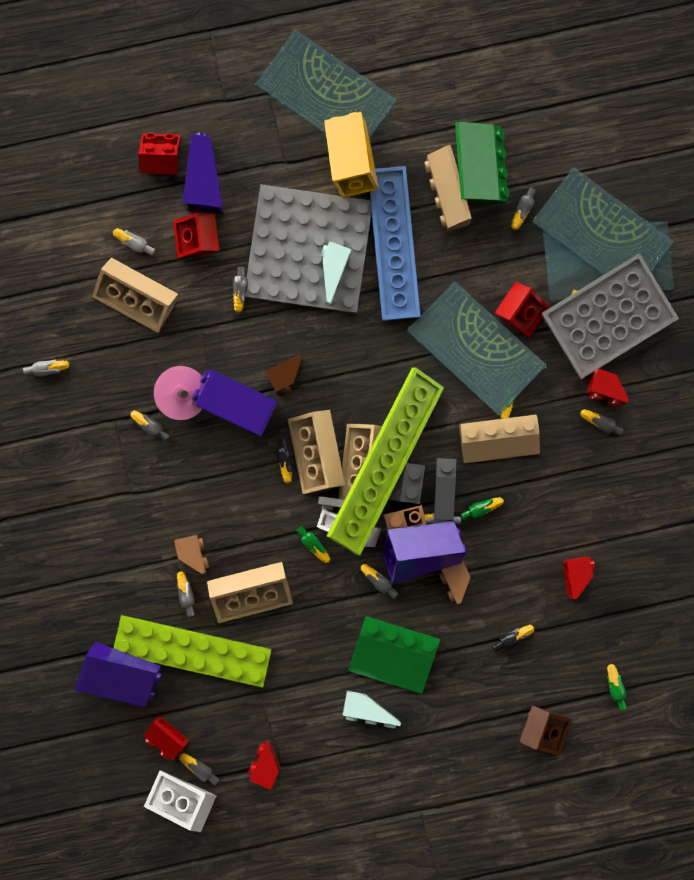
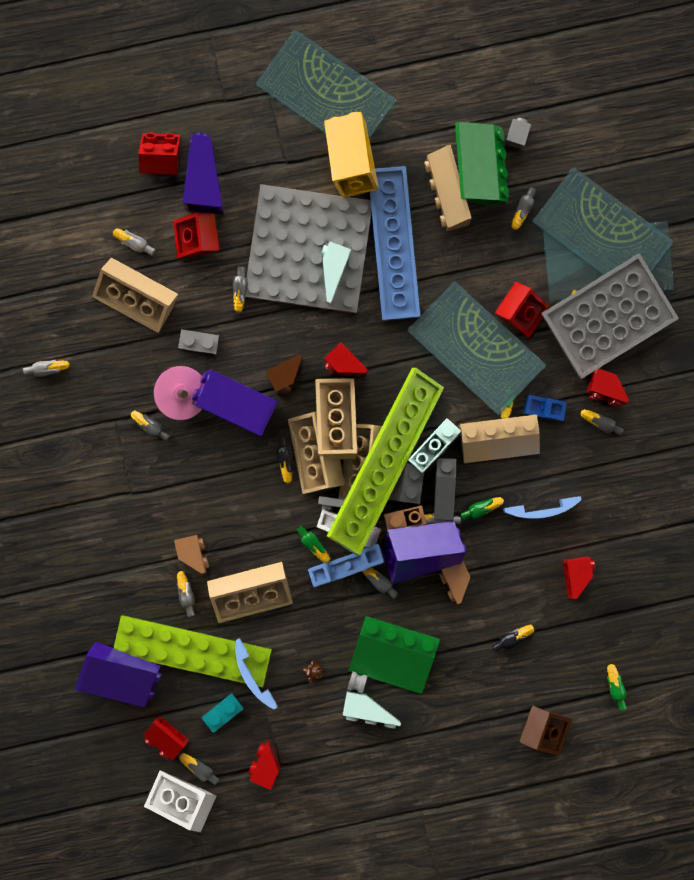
(198, 342): none -> light grey plate
(222, 713): none -> teal plate
(265, 697): none -> light blue slope
(313, 671): none -> reddish brown plant
(336, 418): none -> tan slope
(344, 363): none -> red slope
(346, 566): none -> medium blue slope
(357, 682): none -> light grey wheel
(435, 445): none -> light aqua slope
(518, 133): none -> light grey brick
(545, 407): none -> blue slope
(565, 504): none -> light blue slope

